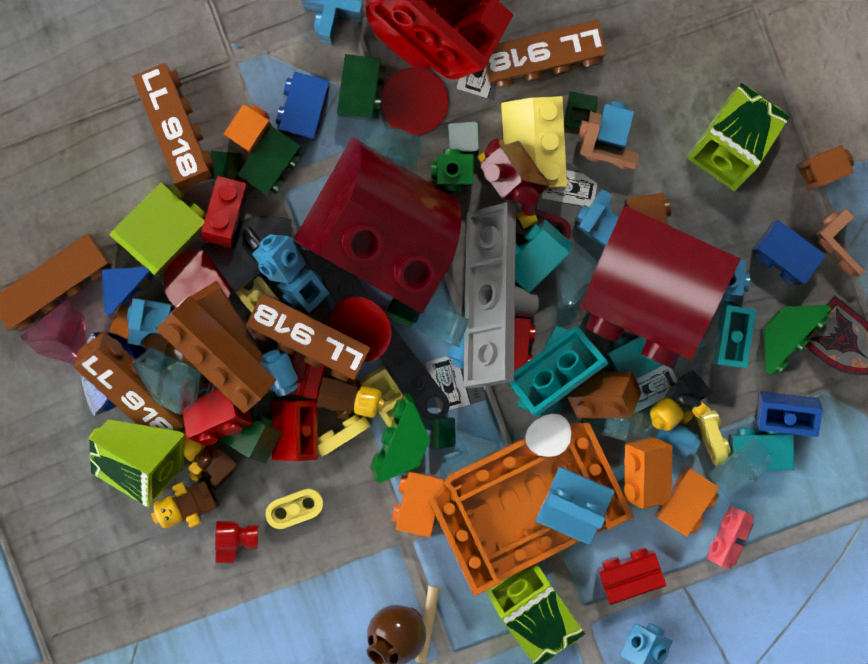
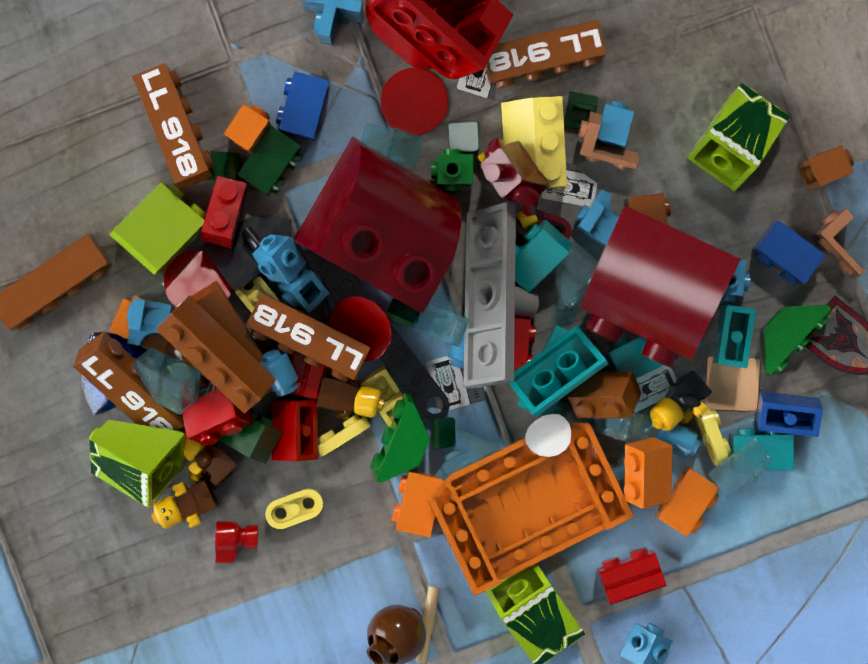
(58, 333): clear pink slope -> none
(121, 286): blue slope -> none
(359, 87): dark green brick -> none
(575, 505): dark azure bracket -> none
(733, 386): none -> light nougat sticker
(733, 525): coral hinge -> none

